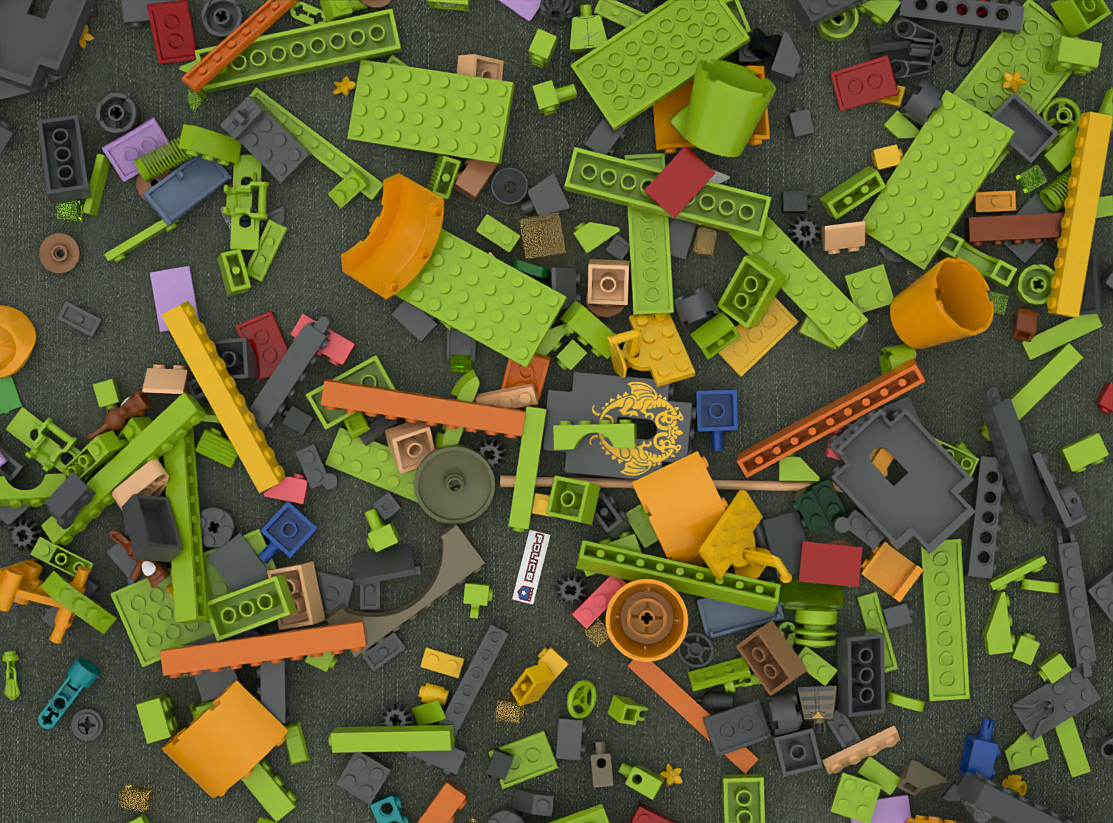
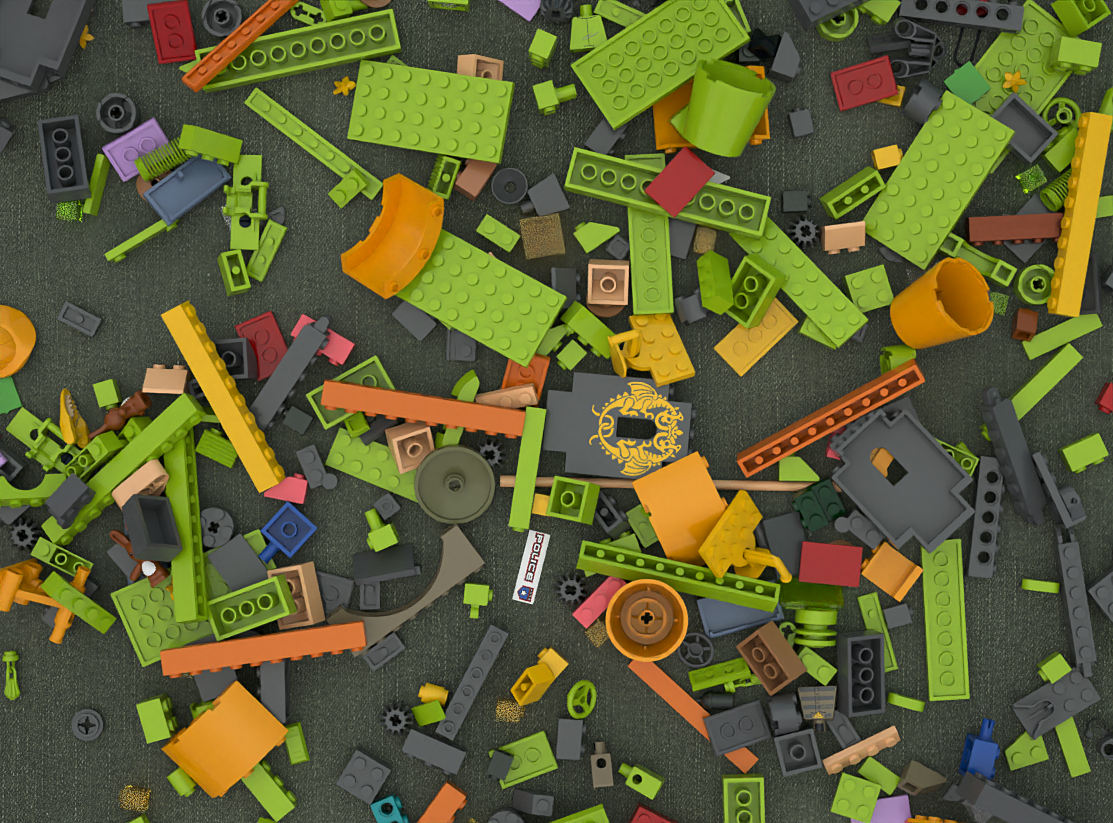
(49, 253): medium nougat dish -> none
(71, 422): none -> yellow animal
(80, 675): teal beam -> none
(171, 289): lavender tile -> none
(182, 782): none -> lime brick
(195, 99): clear neon green tile -> none
(266, 138): dark grey hinge -> none
(323, 662): lime brick -> none
(392, 738): lime brick -> none
(442, 662): yellow plate -> none
(460, 363): clear neon green tile -> none
(531, 269): green beam -> none
(569, 436): lime arch -> none
(626, 710): lime brick -> none
(672, 775): yellow plant -> none
(715, 282): none -> lime brick
(715, 335): lime brick -> none
(716, 414): blue brick -> none
(901, 127): lime tile -> none
(967, 83): none -> bright green piece
(995, 201): light orange plate -> none
(997, 628): lime slope -> none
(1015, 783): yellow gear -> none
(1017, 573): lime plate -> none
(1024, 648): lime brick -> none

